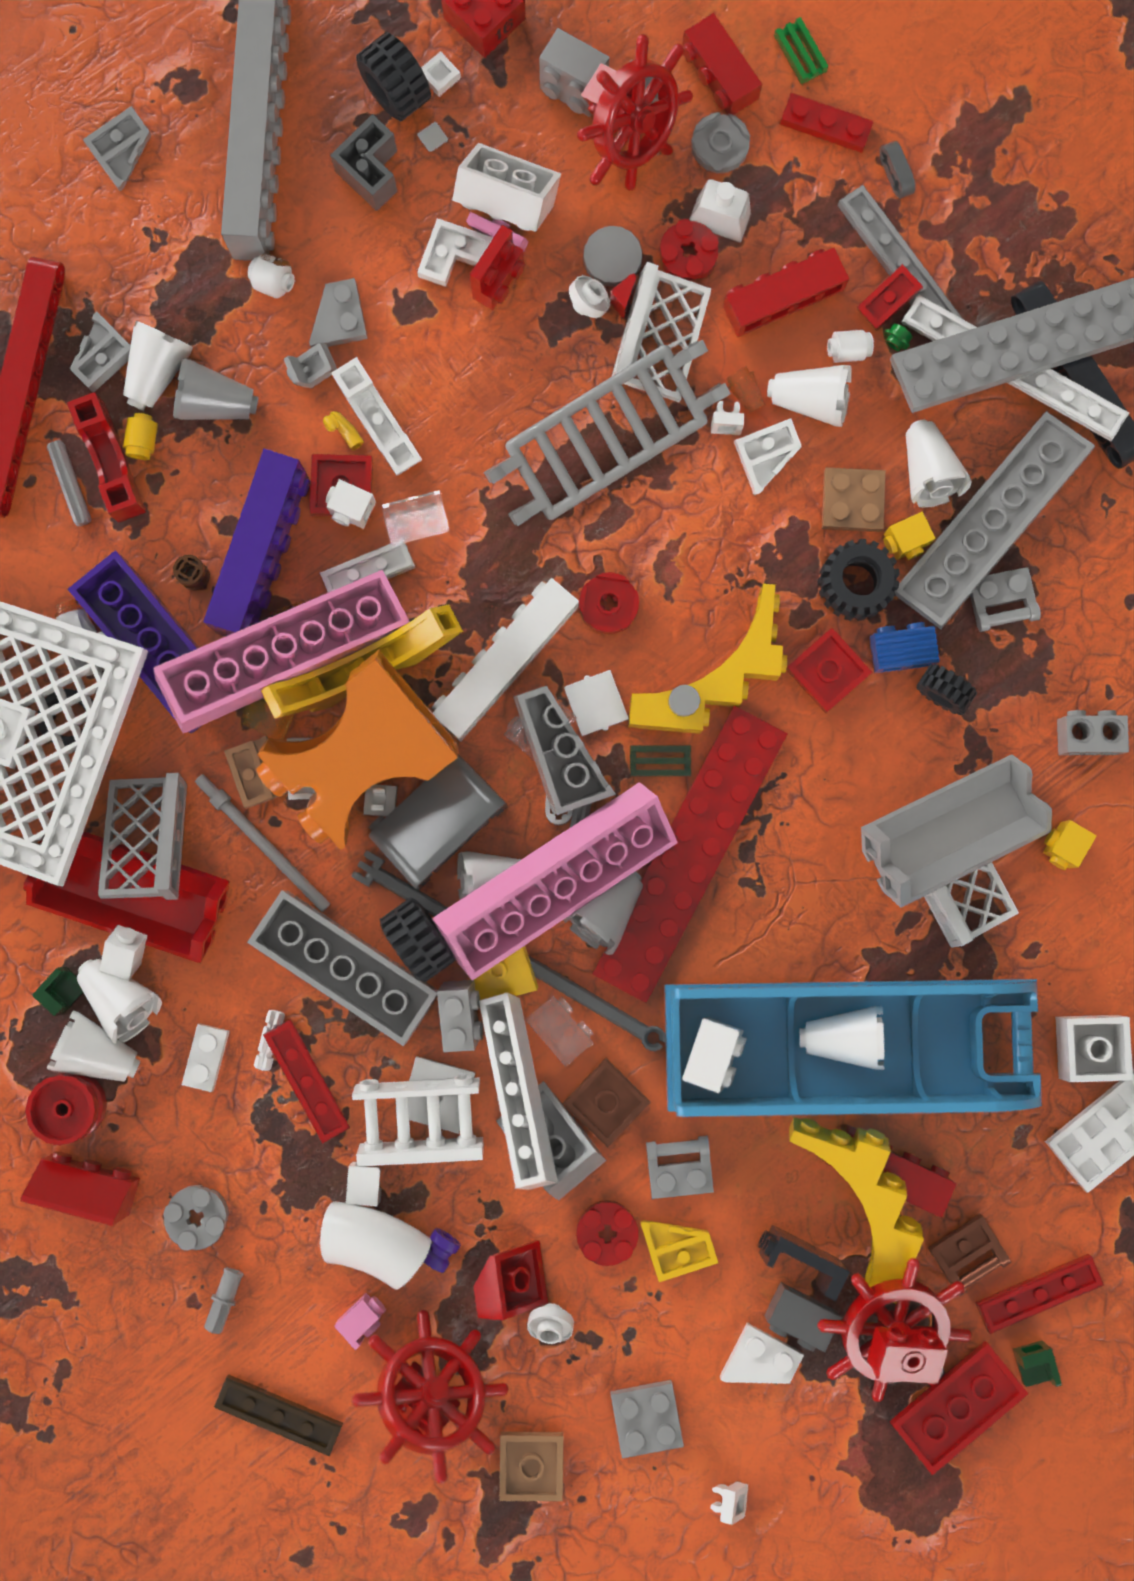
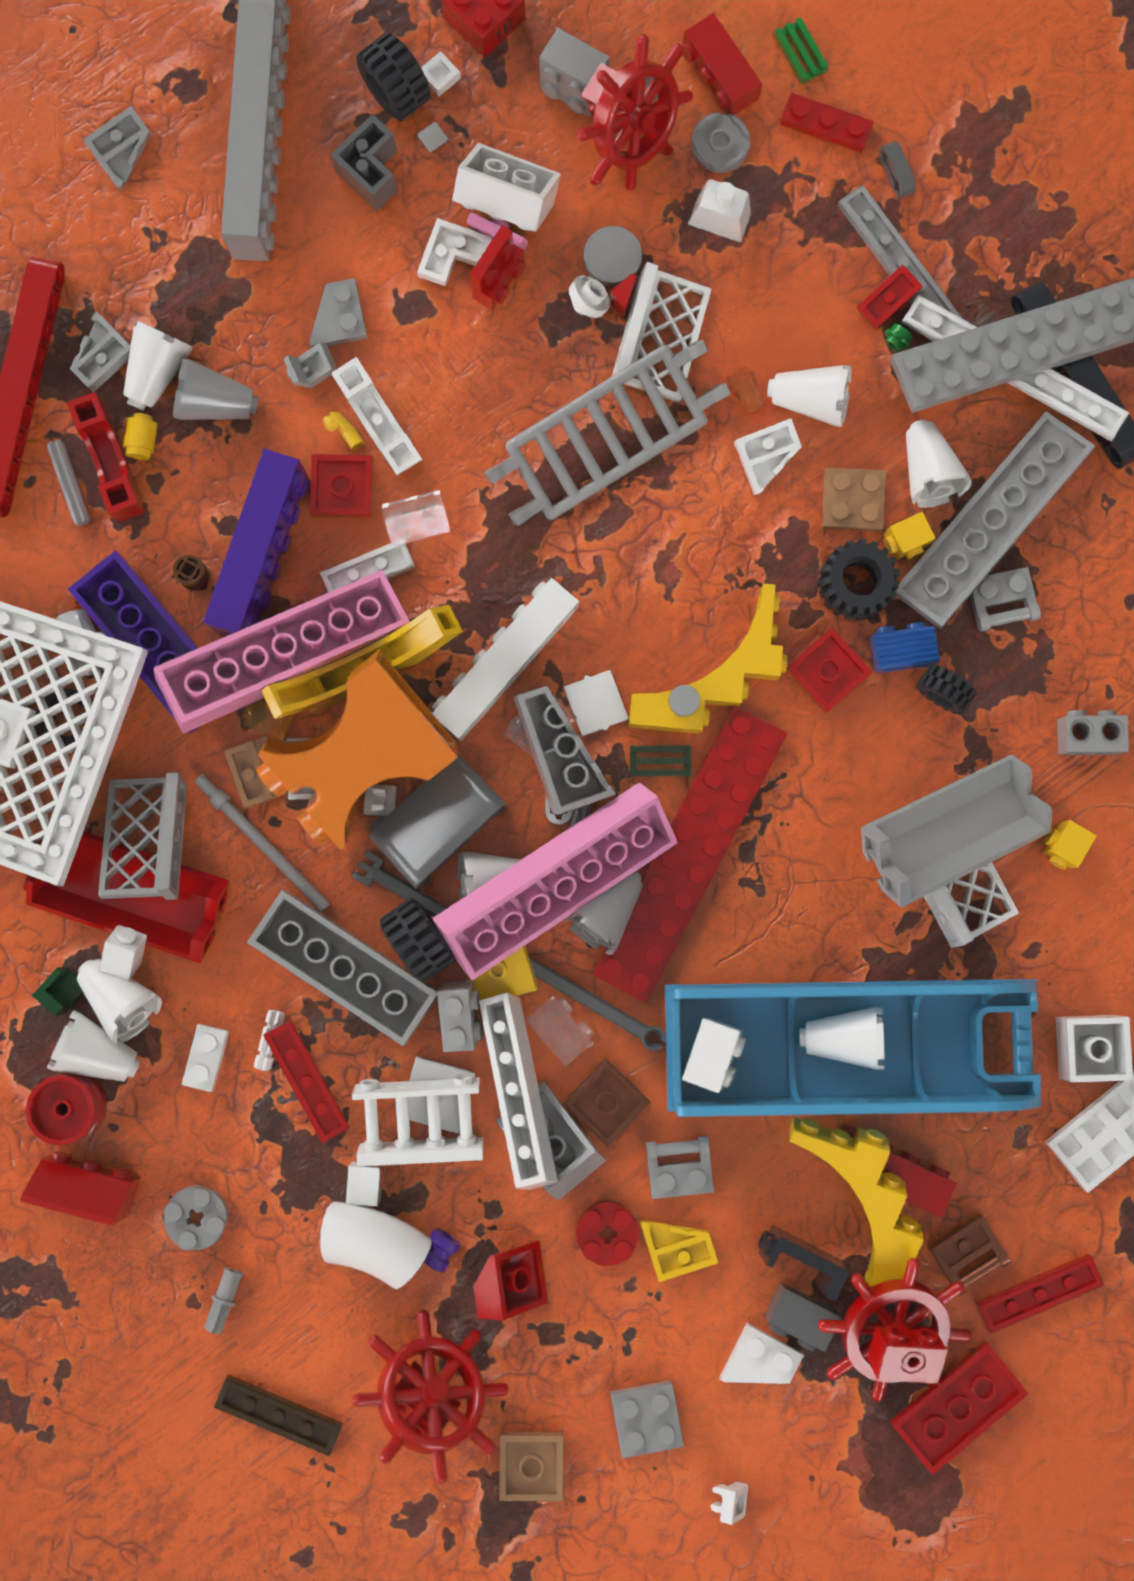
(271, 275): white head -> none
(349, 504): white brick -> none
(360, 1320): bright pink brick -> none
(550, 1324): white plate -> none
(622, 592): red plate -> none
(689, 234): red plate -> none
(727, 422): white tile -> none
(785, 291): red brick -> none
(850, 346): white brick -> none
(1037, 1364): dark green panel -> none

